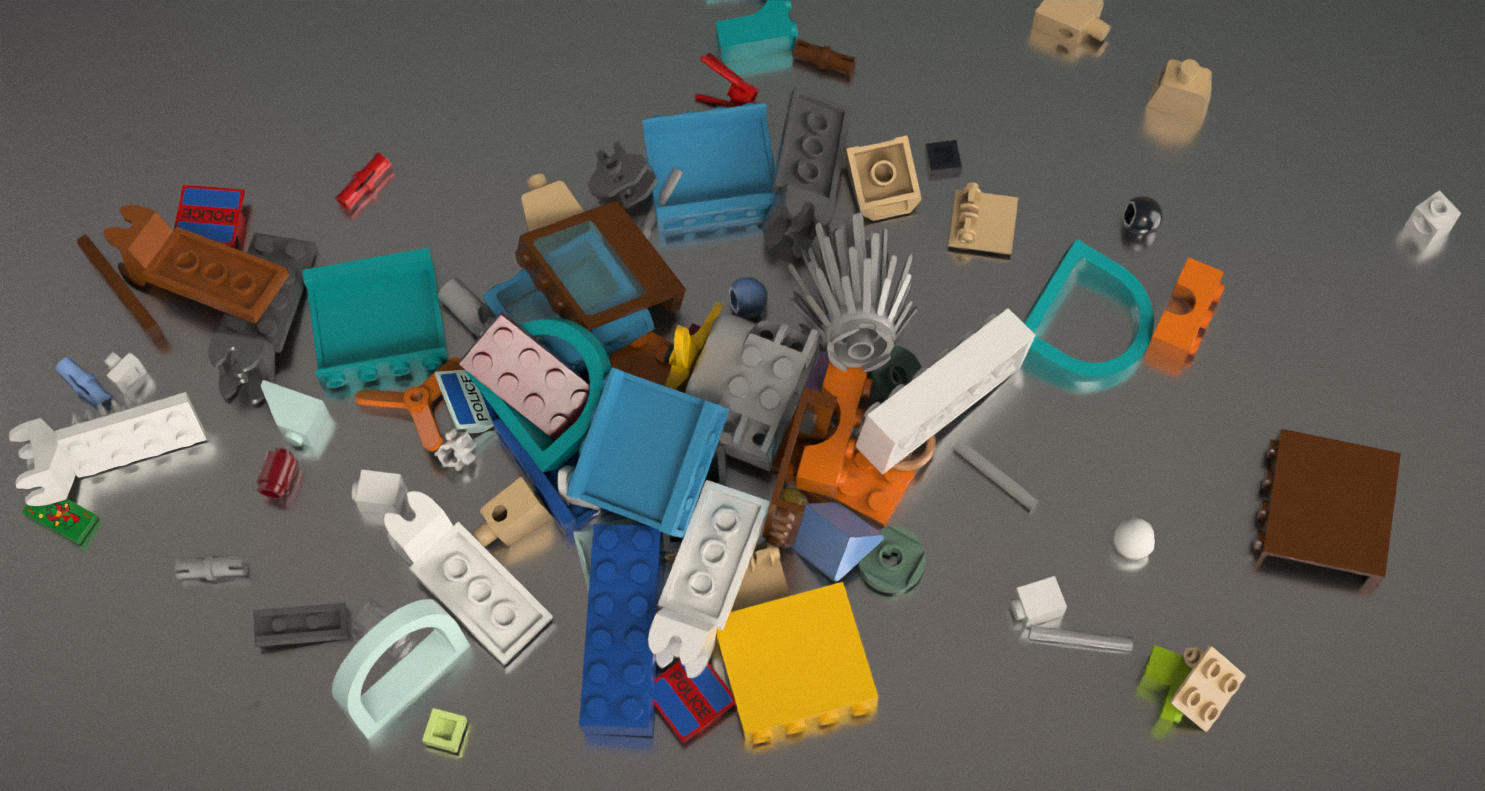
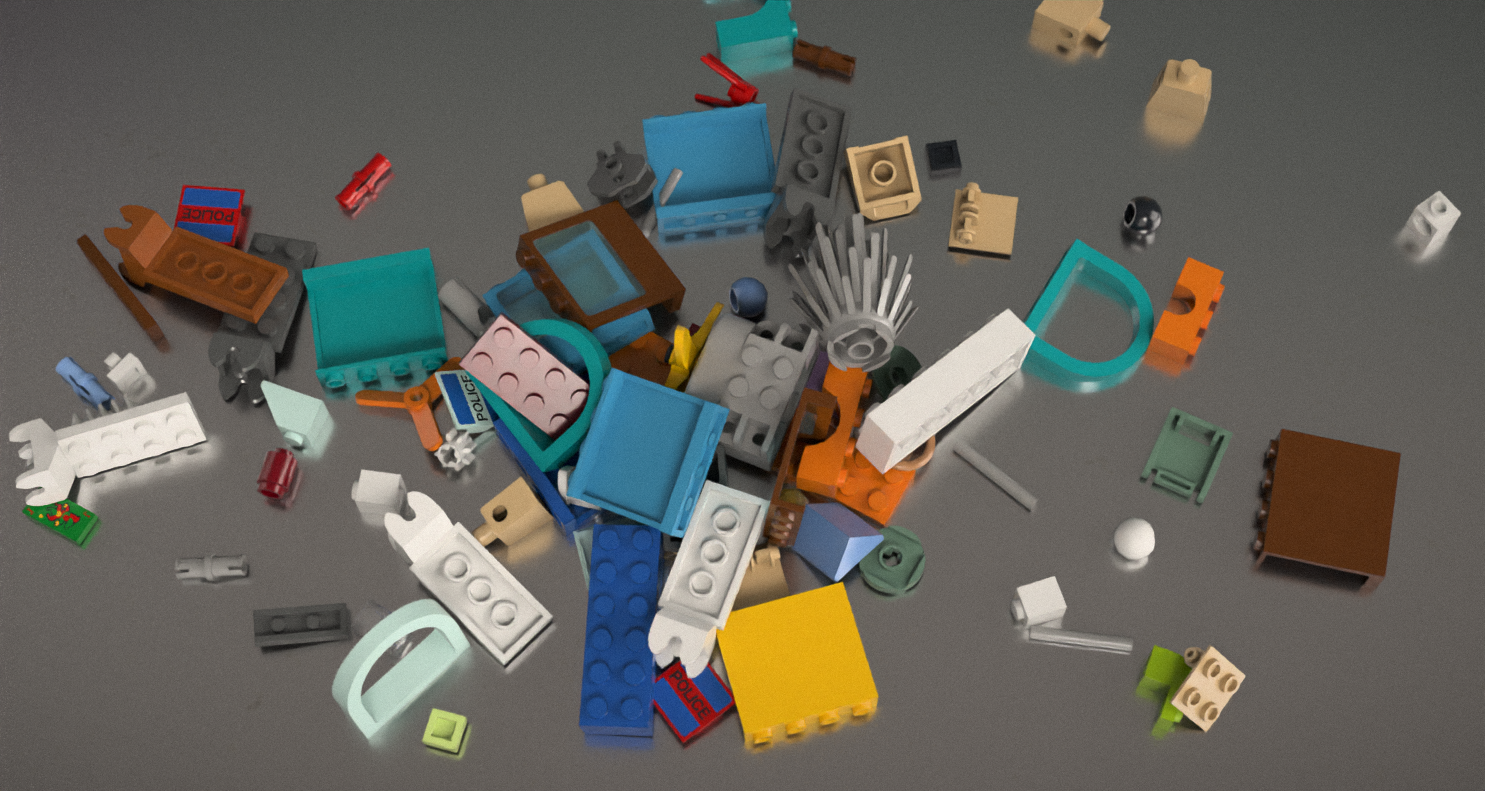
(1183, 462): none -> sand green container

